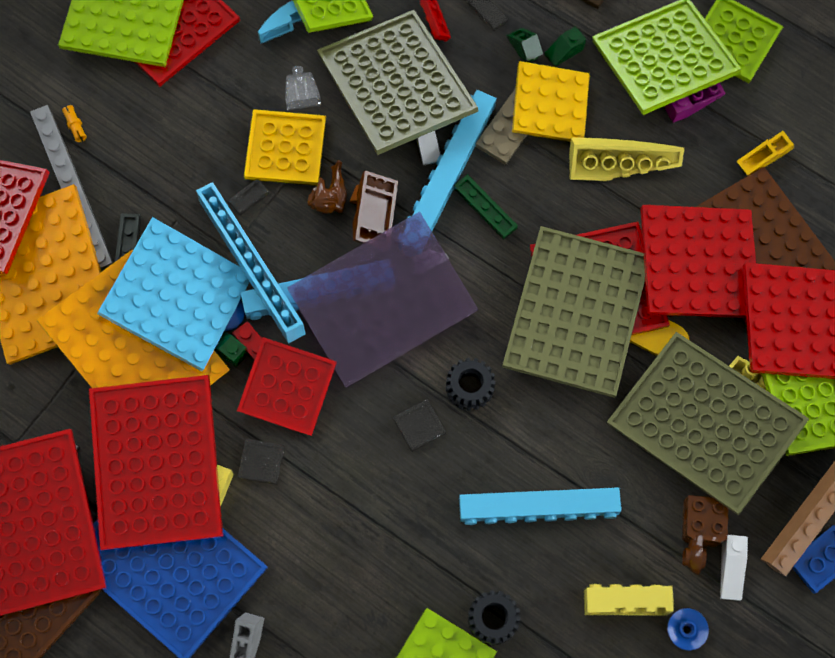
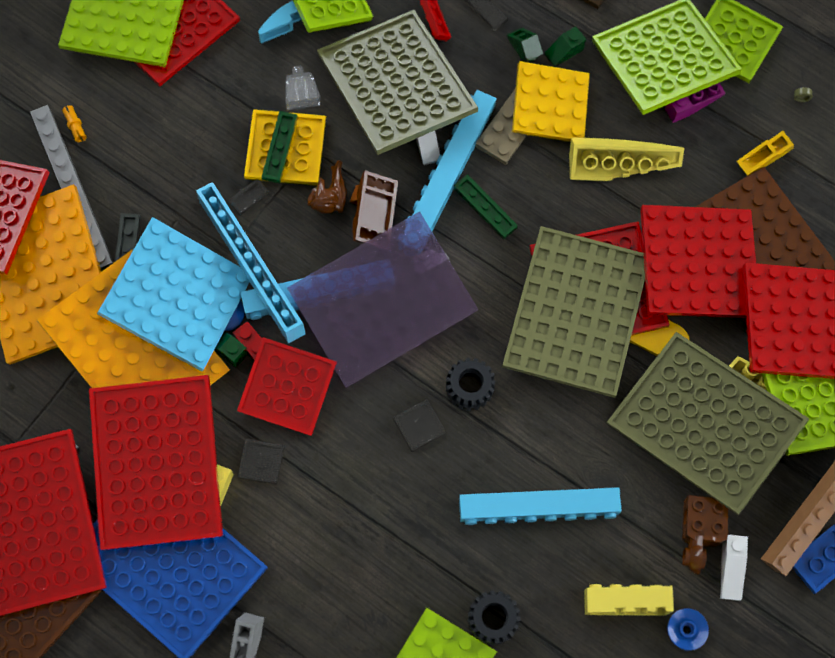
(279, 147): none -> dark green plate
(803, 94): none -> olive tile

